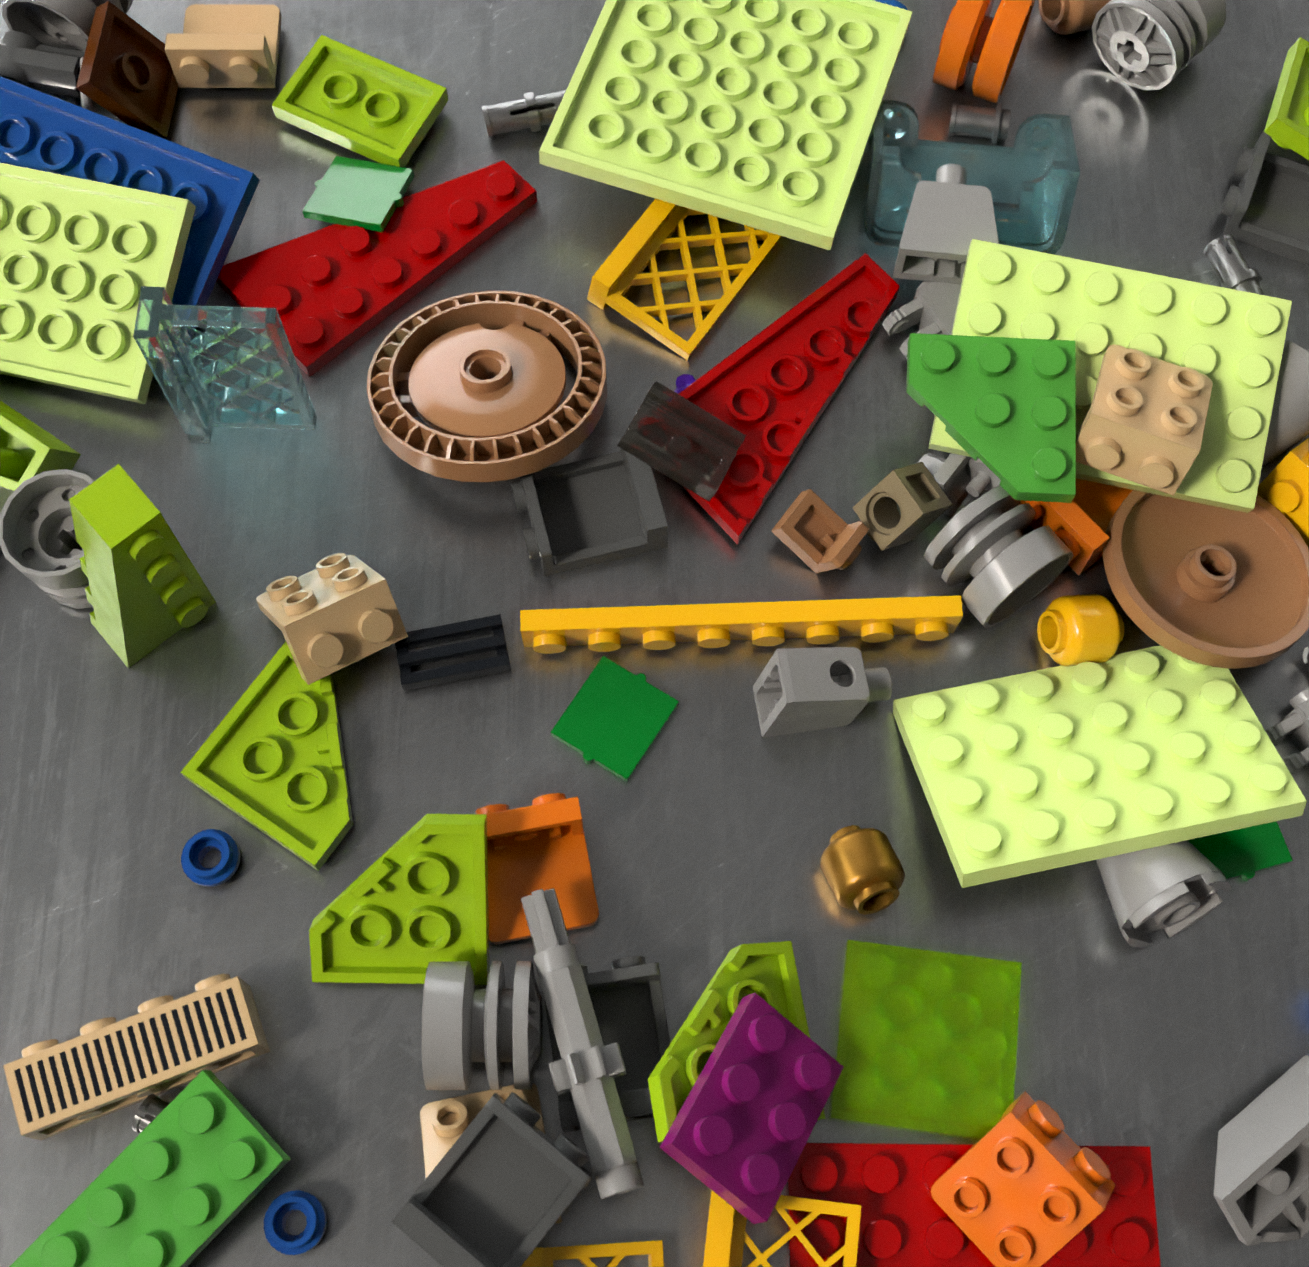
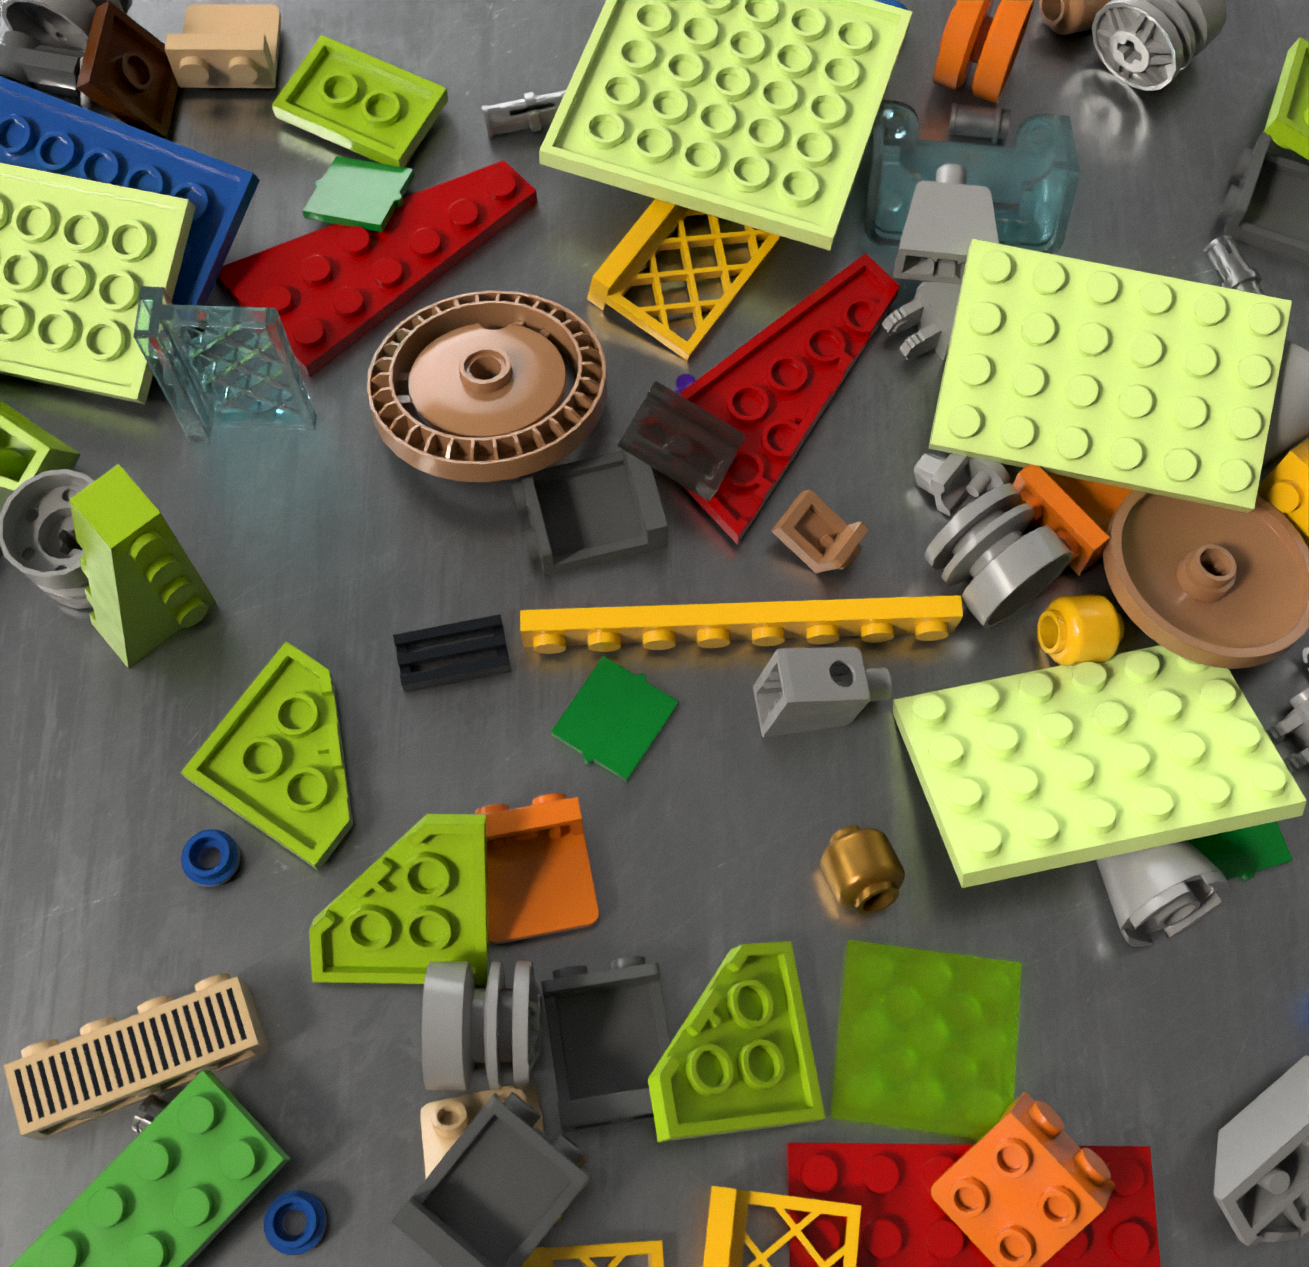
(333, 615): tan bracket -> none
(585, 1063): light grey piece -> none
(752, 1108): magenta plate -> none
(919, 501): dark tan brick -> none
(1004, 405): bright green plate -> none
(1144, 419): tan bracket -> none

